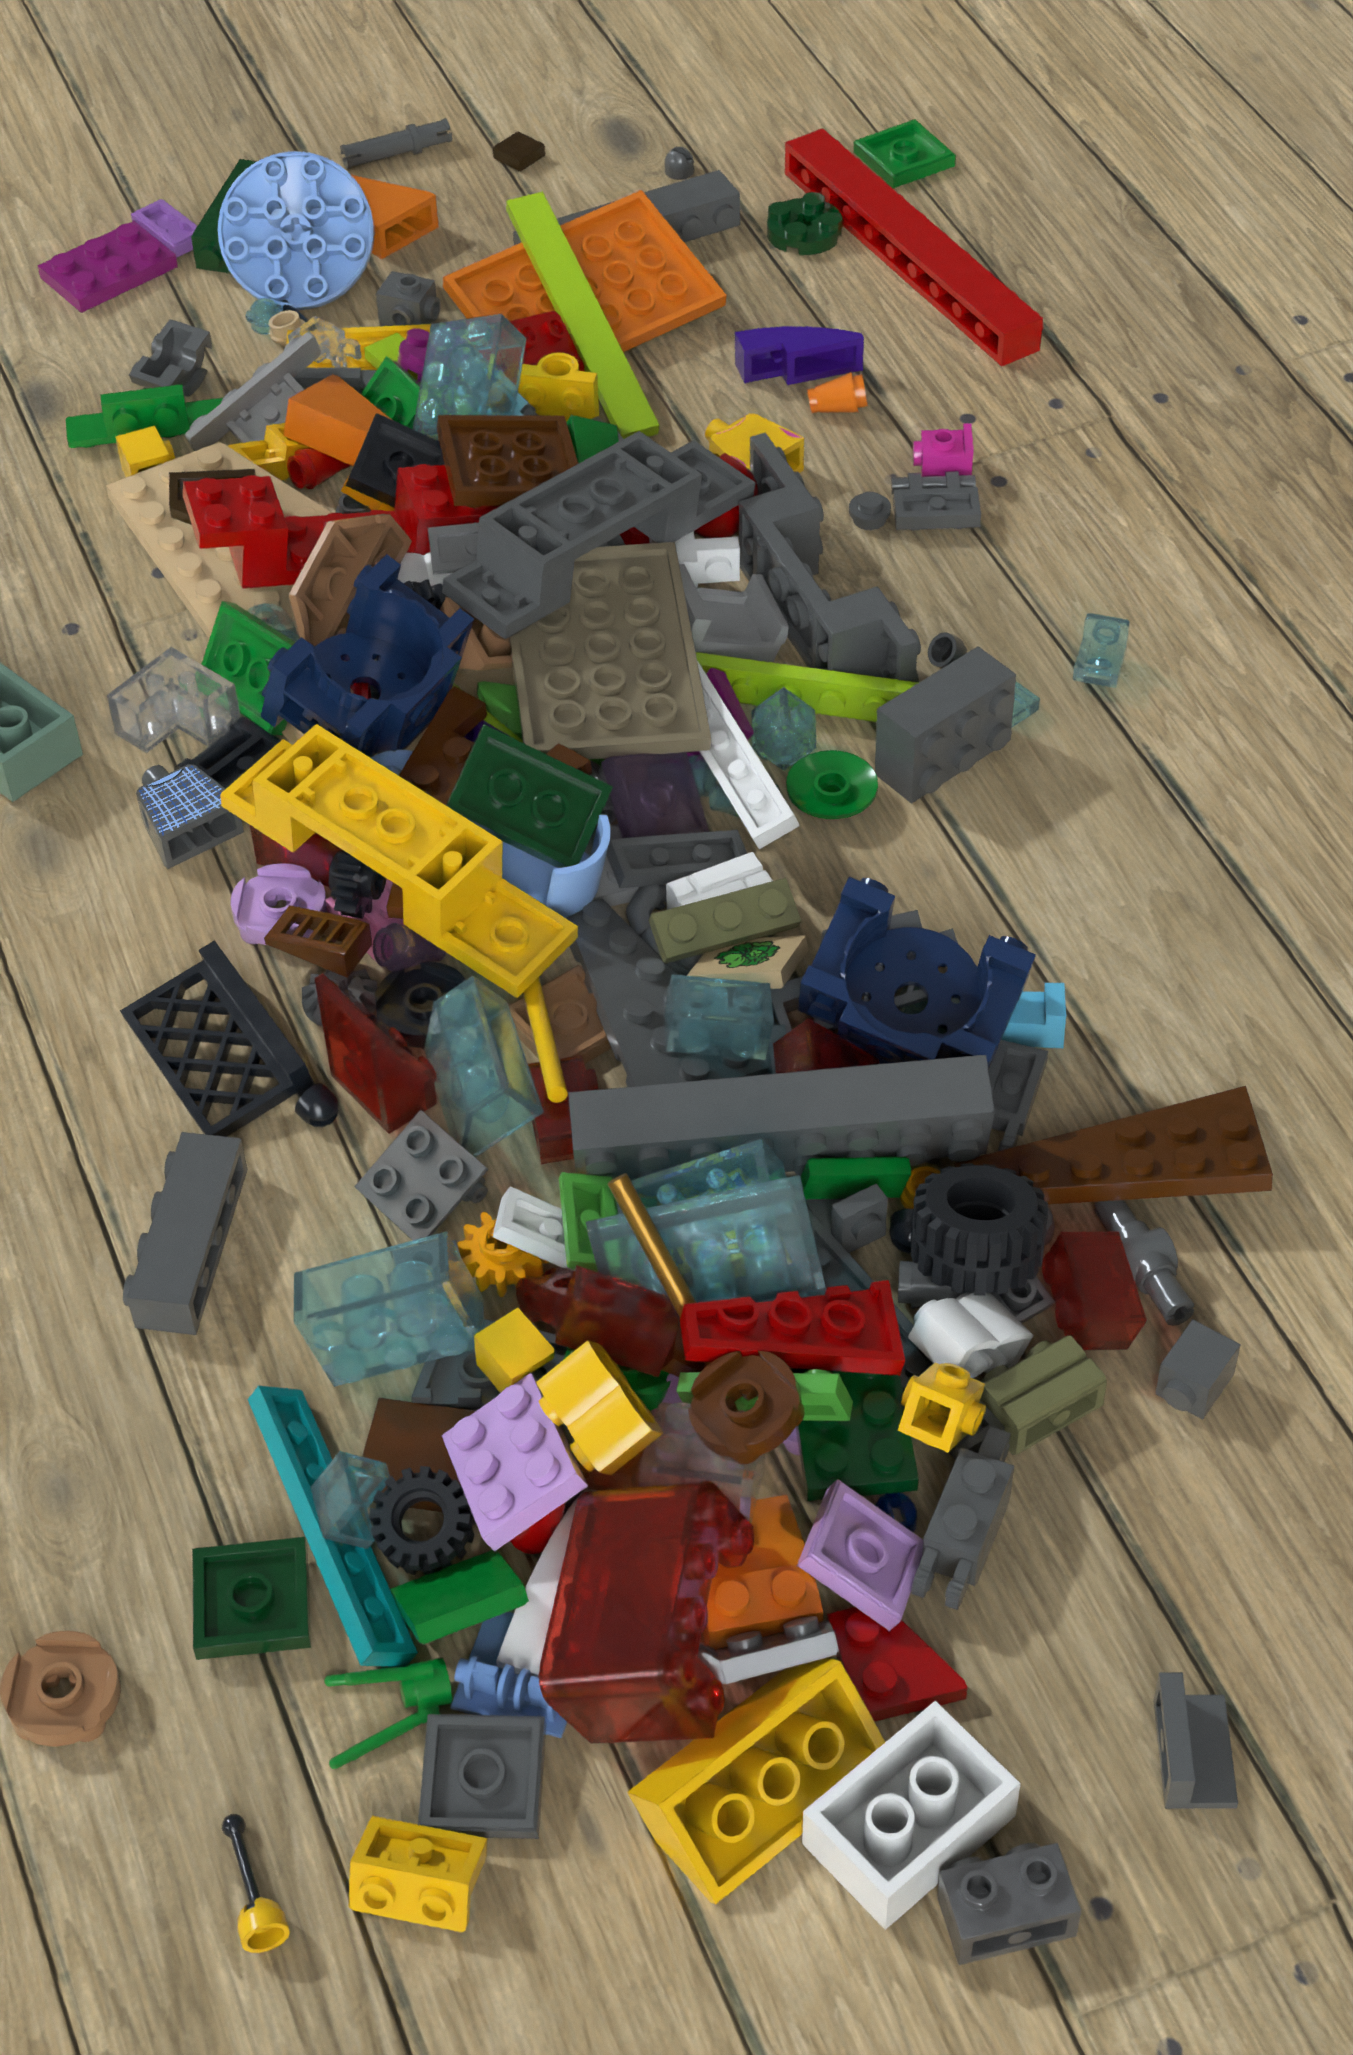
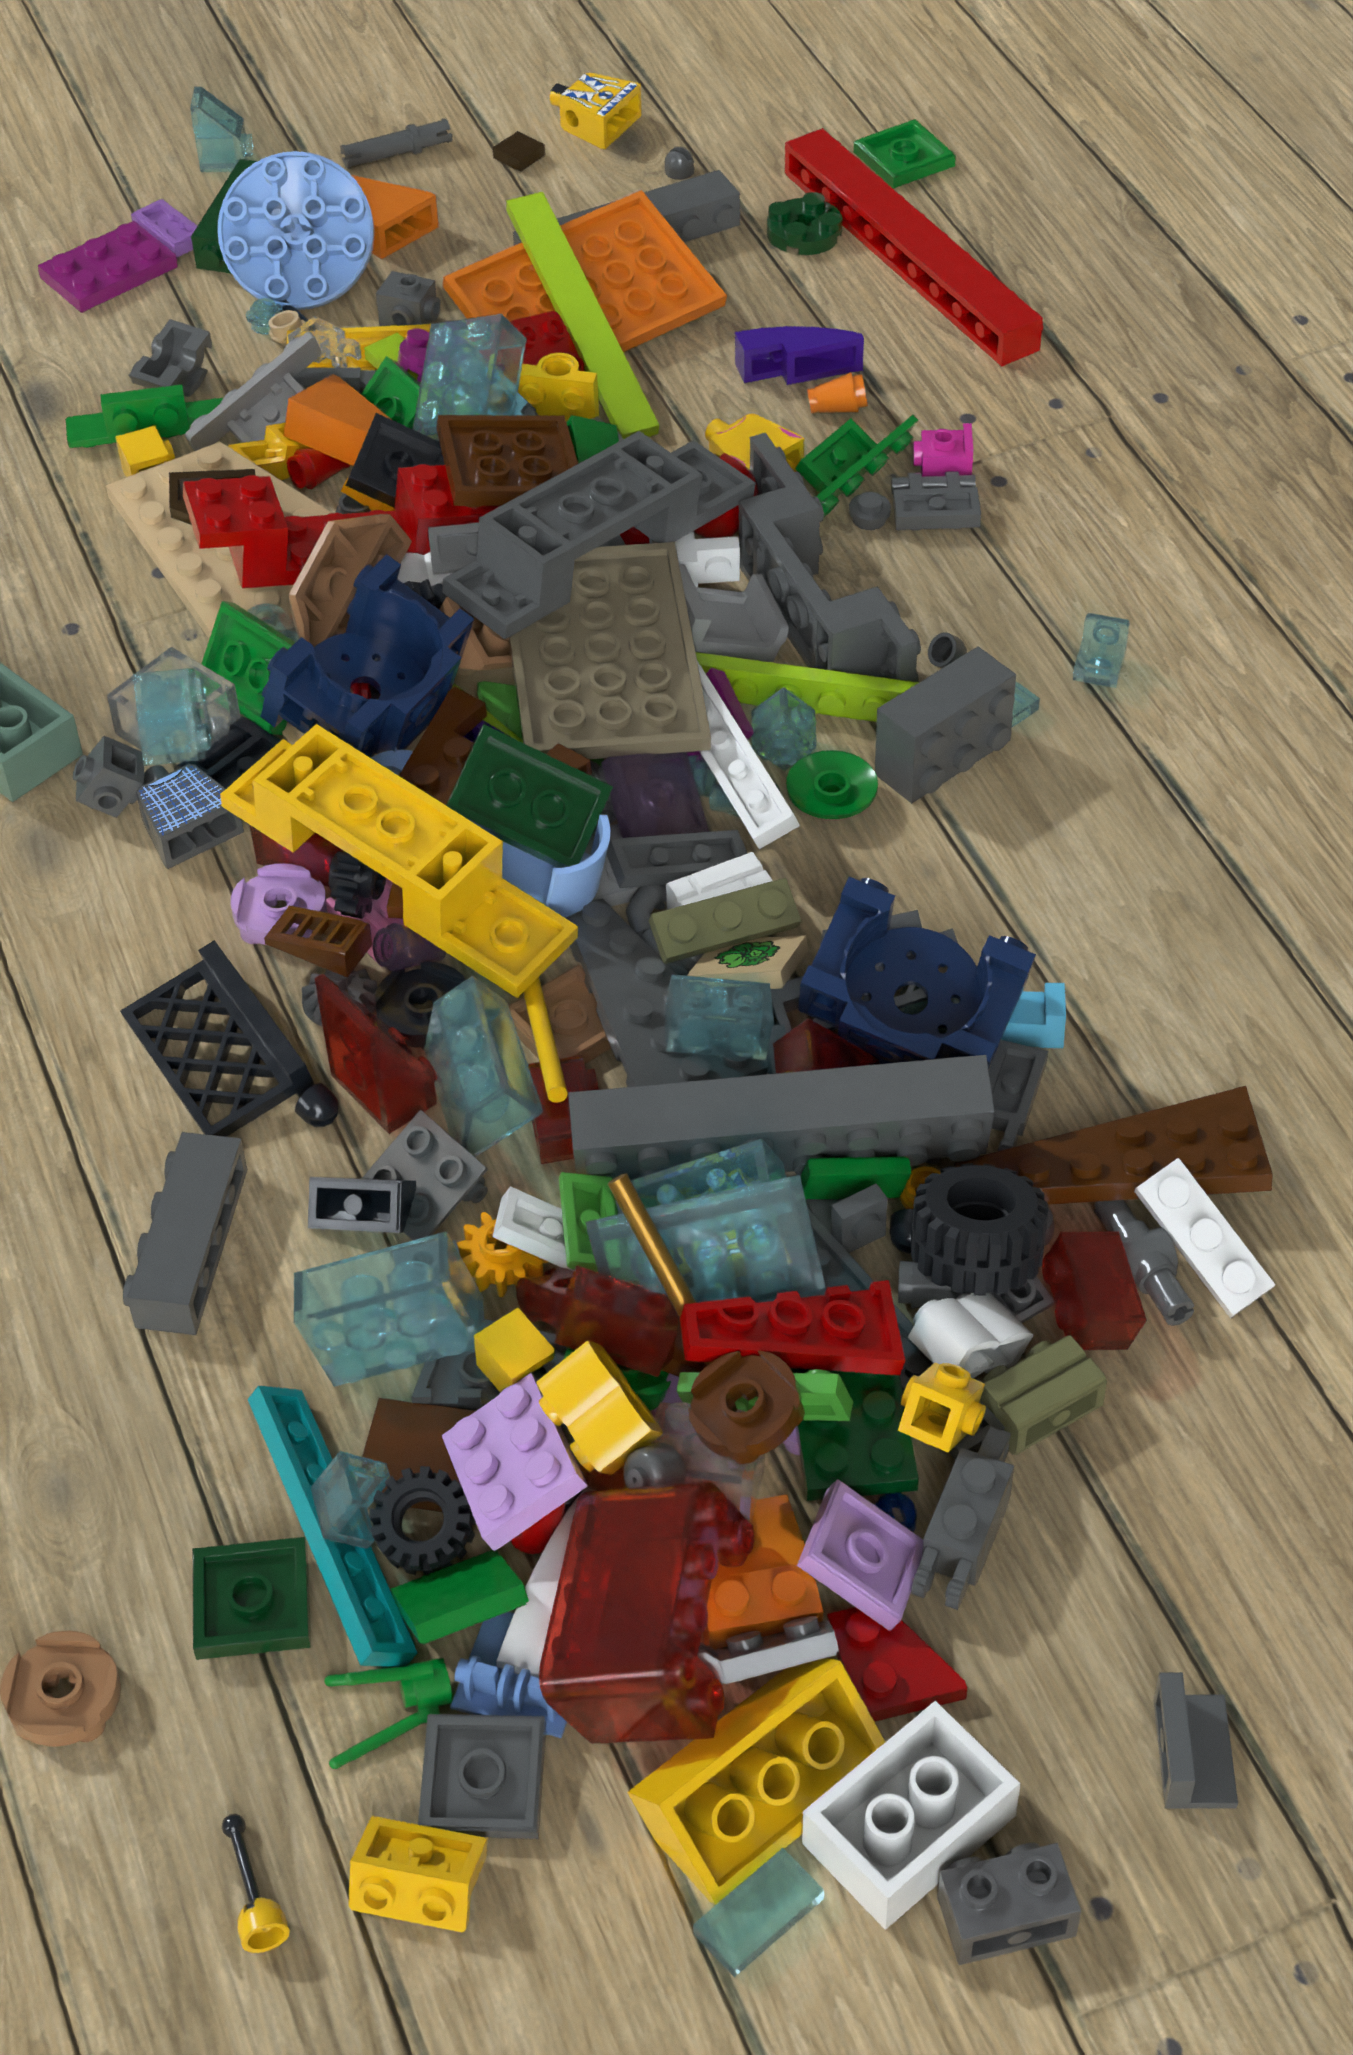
(109, 776): none -> dark grey brick
(171, 716): none -> clear light blue brick
(218, 133): none -> clear light blue slope
(360, 1204): none -> black slope
(597, 107): none -> yellow torso
(654, 1466): none -> dark grey piece
(758, 1912): none -> clear light blue tile
(846, 456): none -> green bracket
(1197, 1369): dark grey brick -> none
(1204, 1238): none -> white plate

